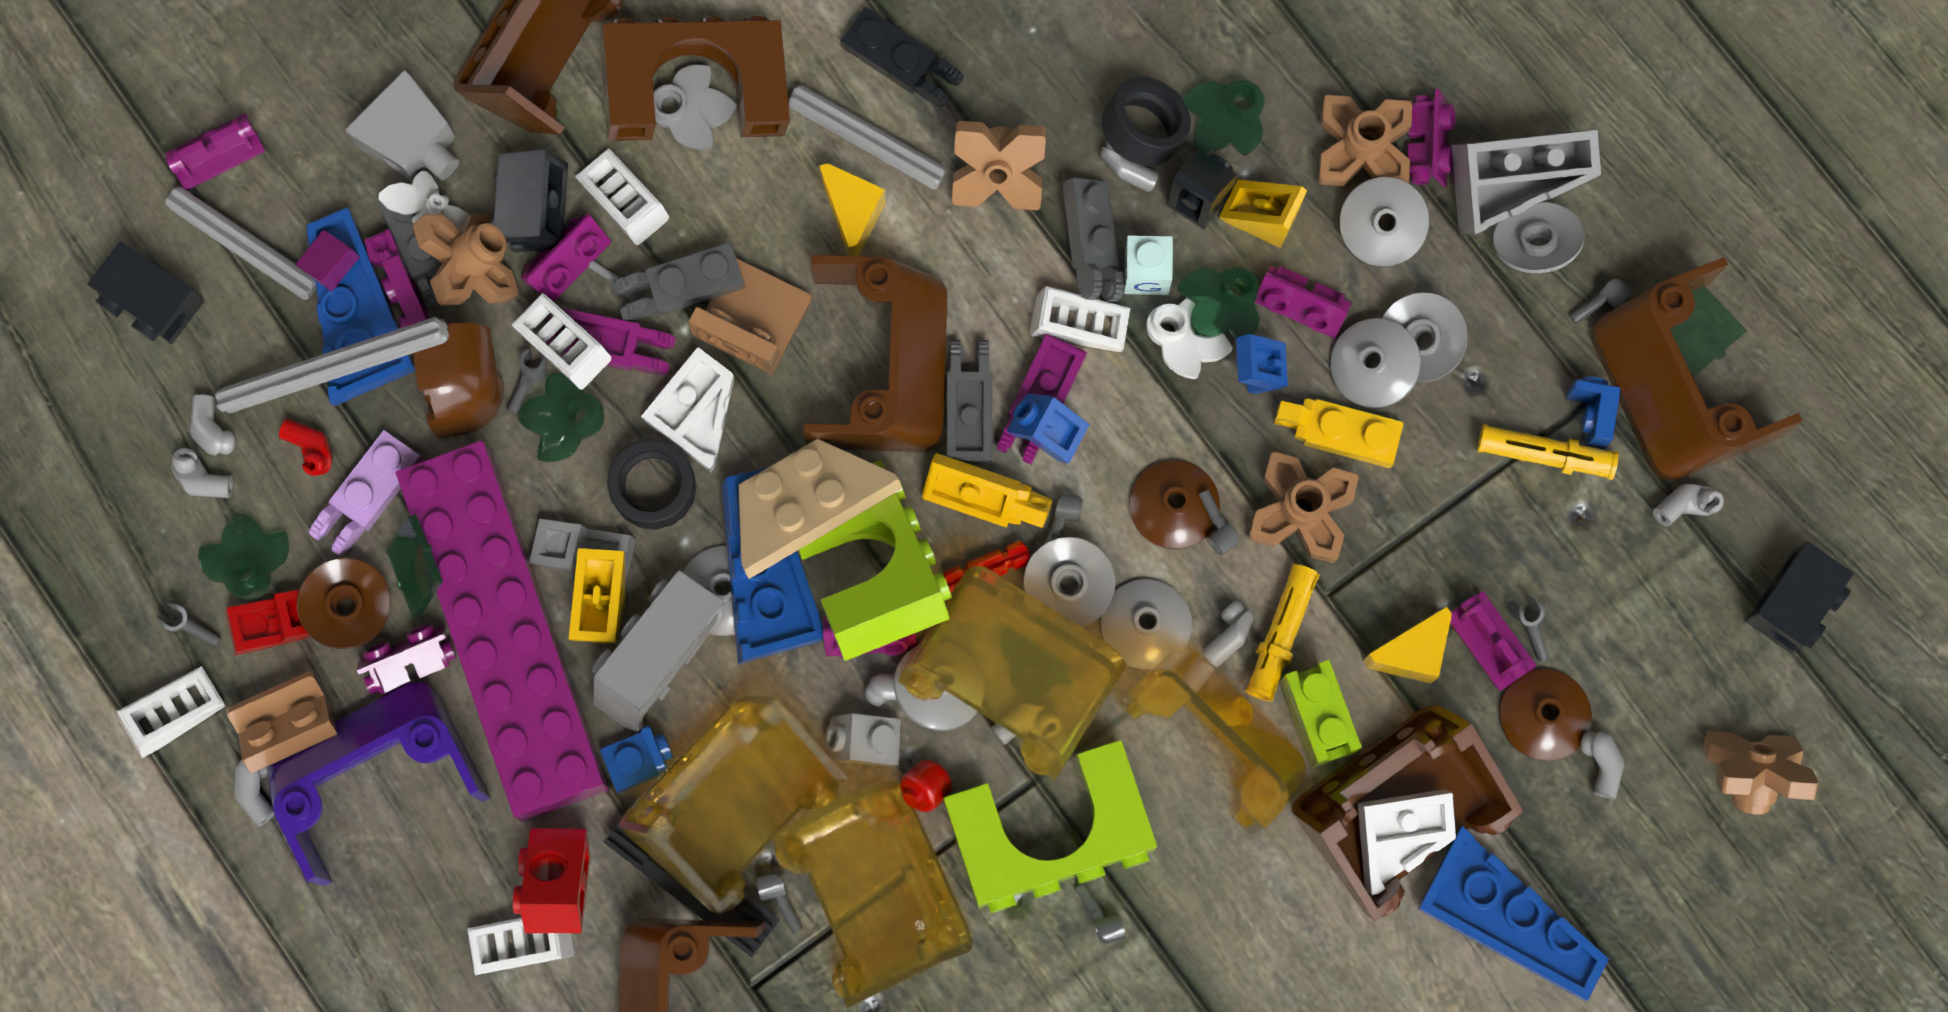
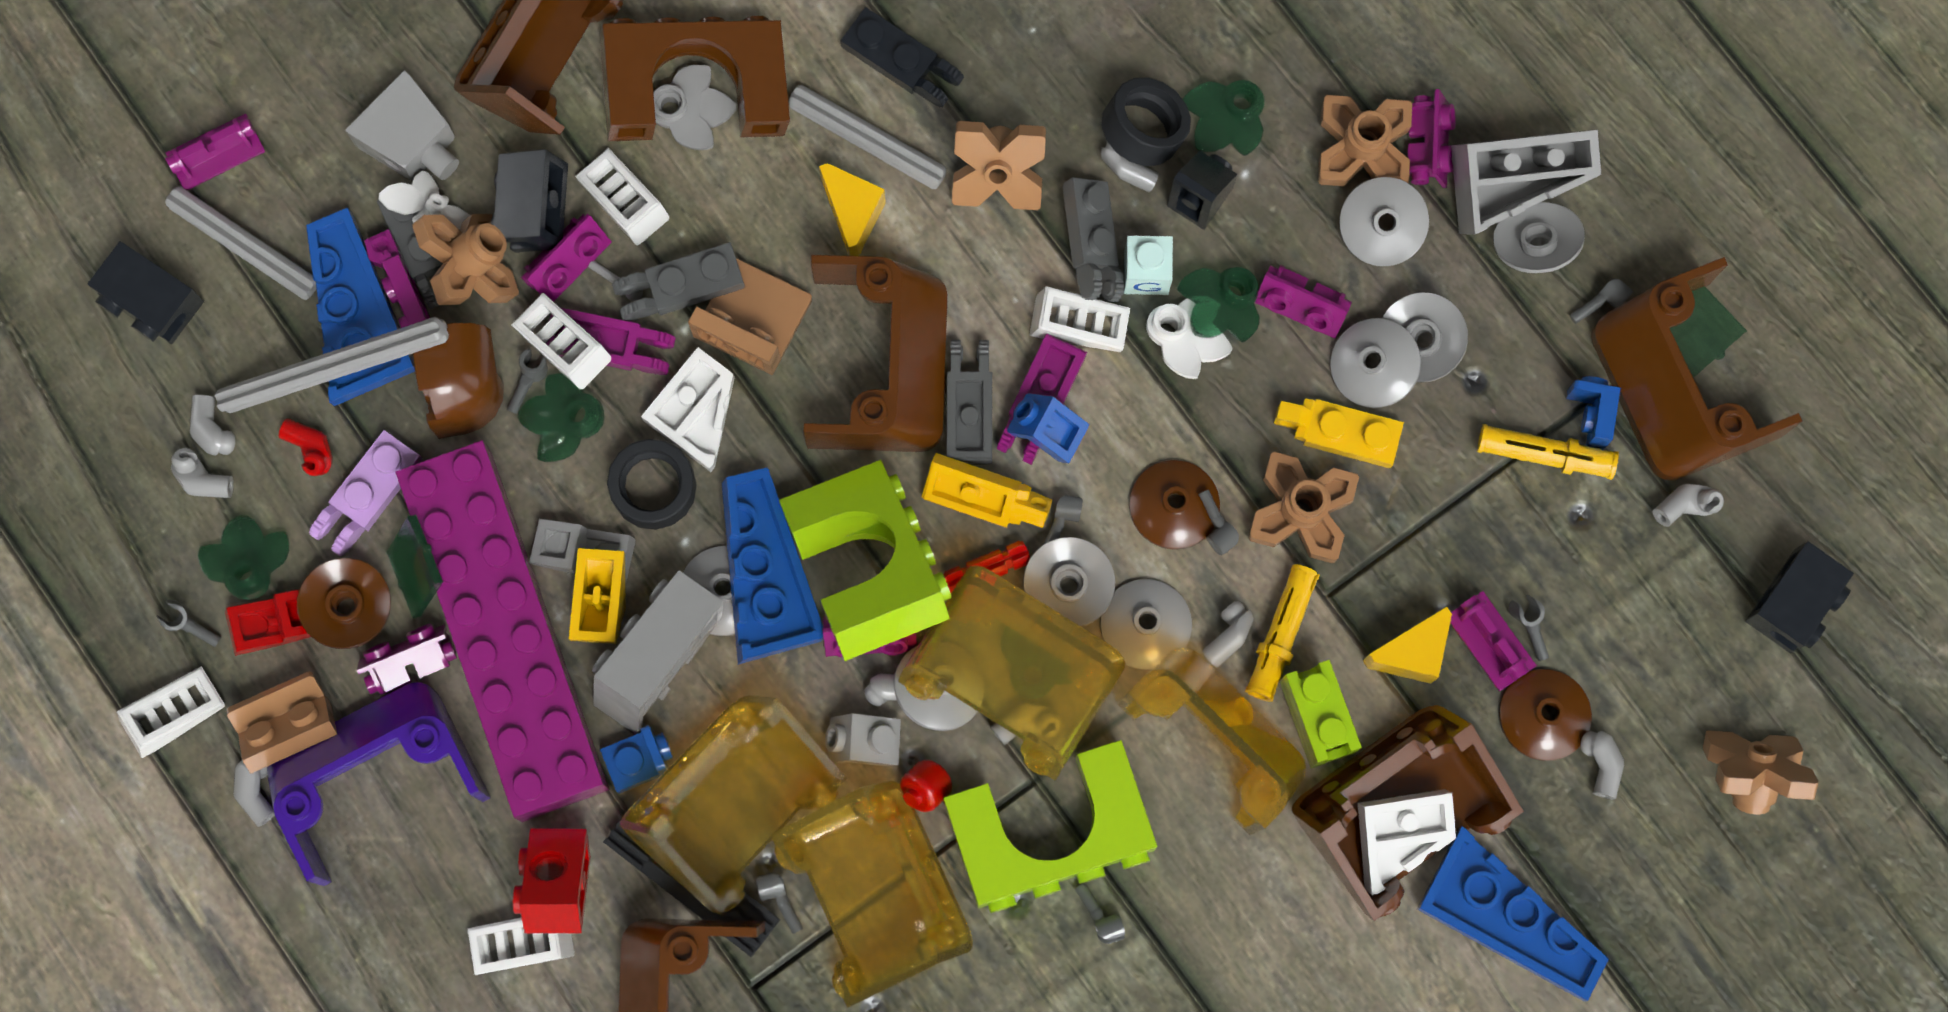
(327, 260): magenta slope -> none
(805, 500): tan wing -> none
(1261, 363): blue bracket -> none
(1263, 209): yellow slope -> none

